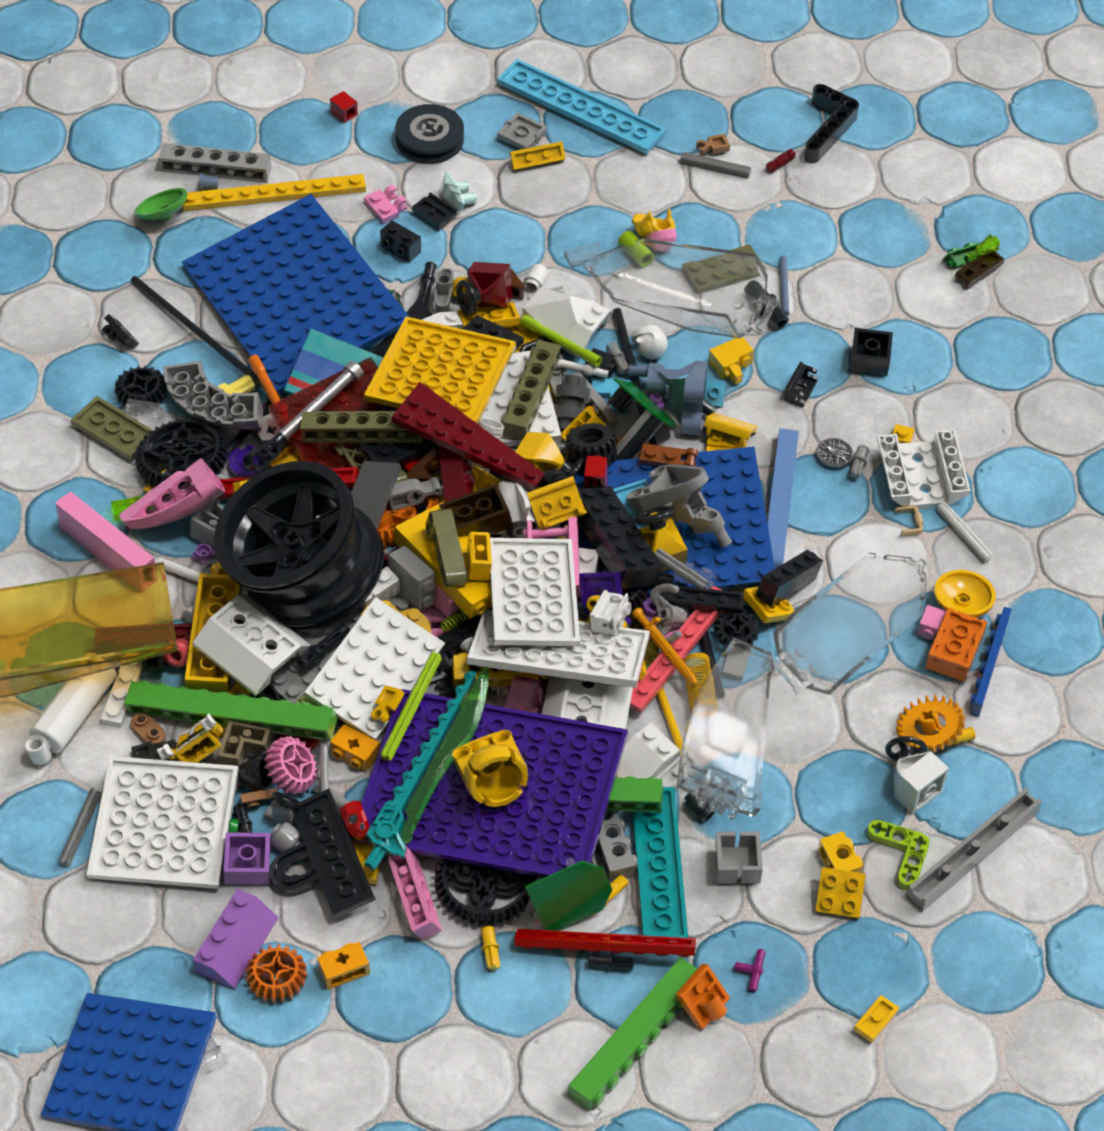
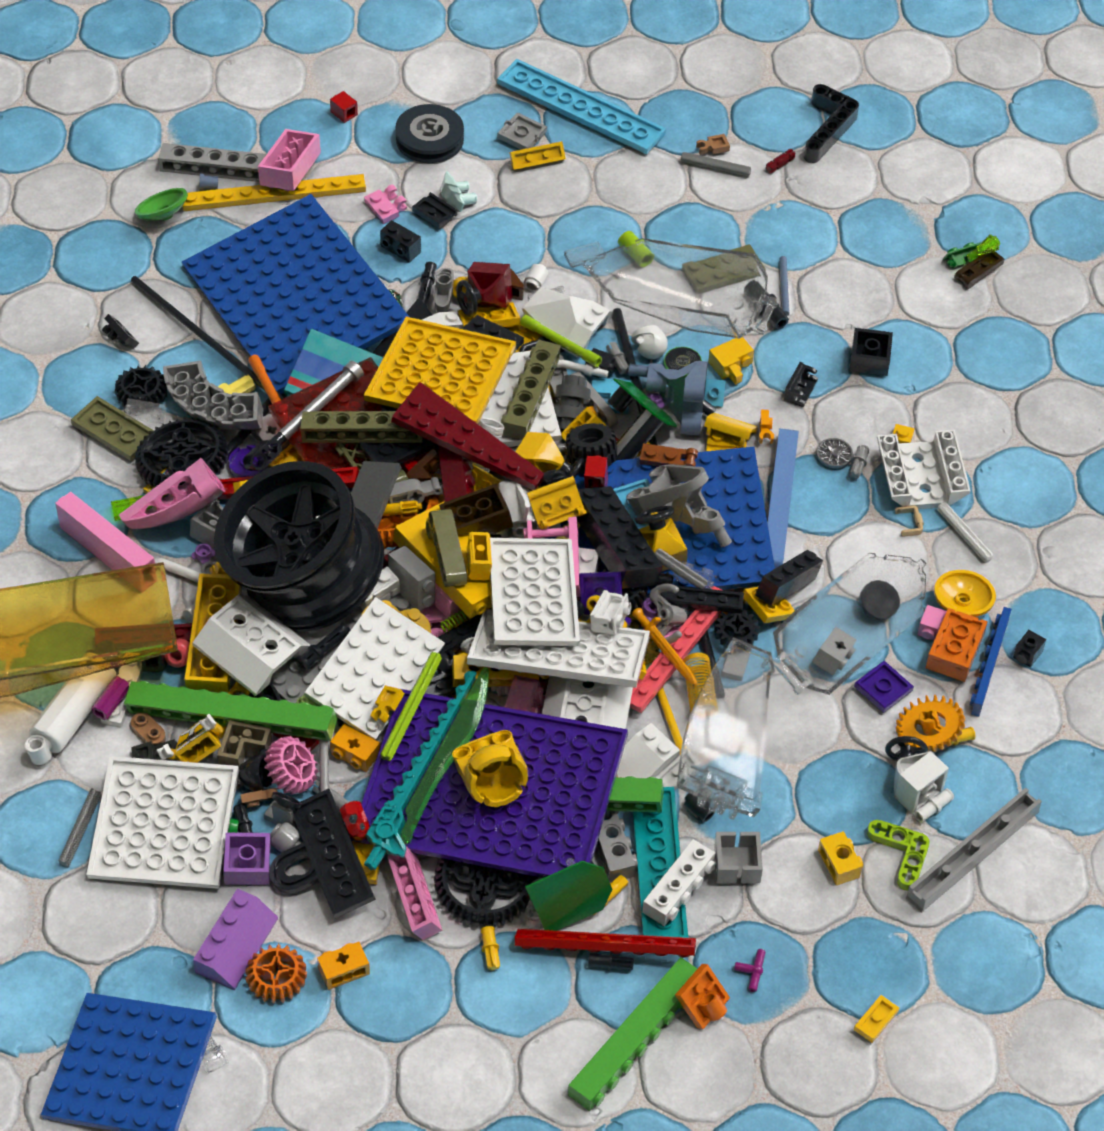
(110, 698): none -> magenta axle
(289, 159): none -> bright pink brick
(402, 508): none -> yellow piece
(655, 229): yellow hair -> none
(679, 882): none -> white brick
(680, 357): none -> black tile
(765, 424): none -> light orange plate
(834, 651): none -> light grey brick
(840, 892): yellow plate -> none
(879, 600): none -> black tile
(883, 686): none -> dark purple plate
(934, 805): none -> white pin
(1029, 648): none -> black brick

